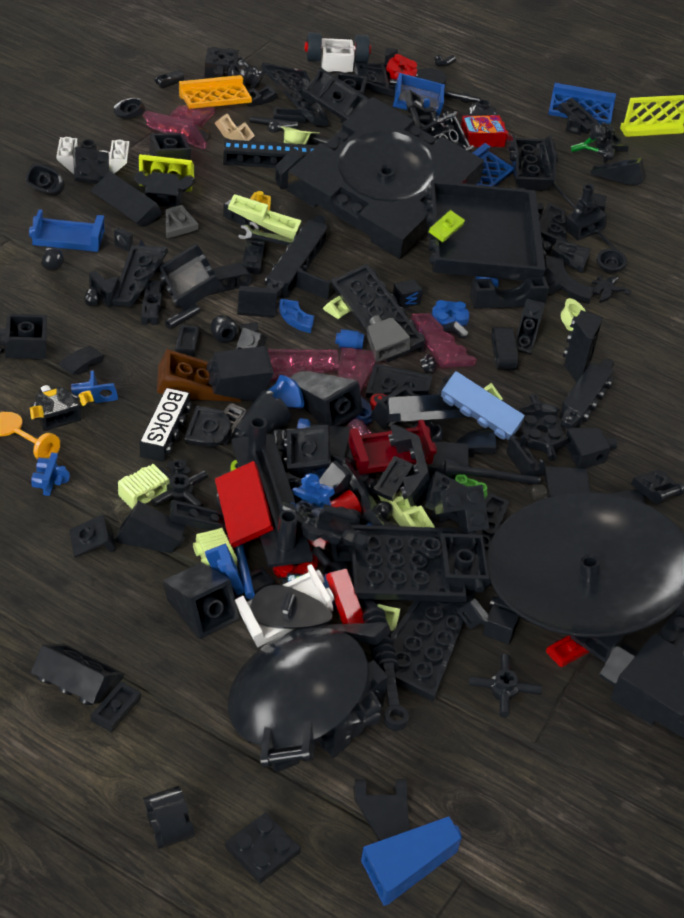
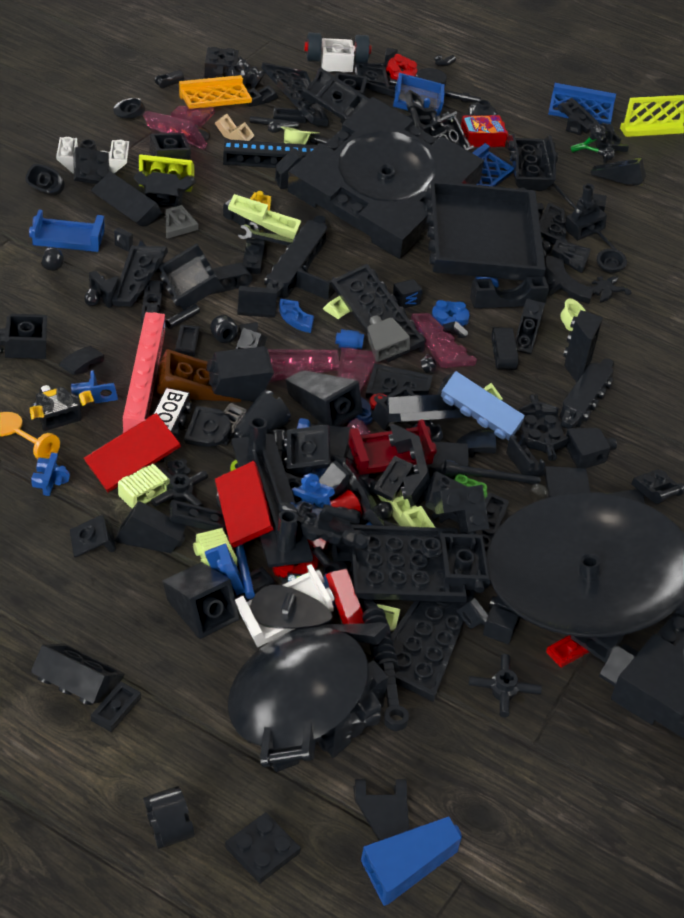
(132, 451): none -> red tile
(144, 370): none -> coral brick
(288, 392): blue arm -> none
(446, 226): lime plate -> none

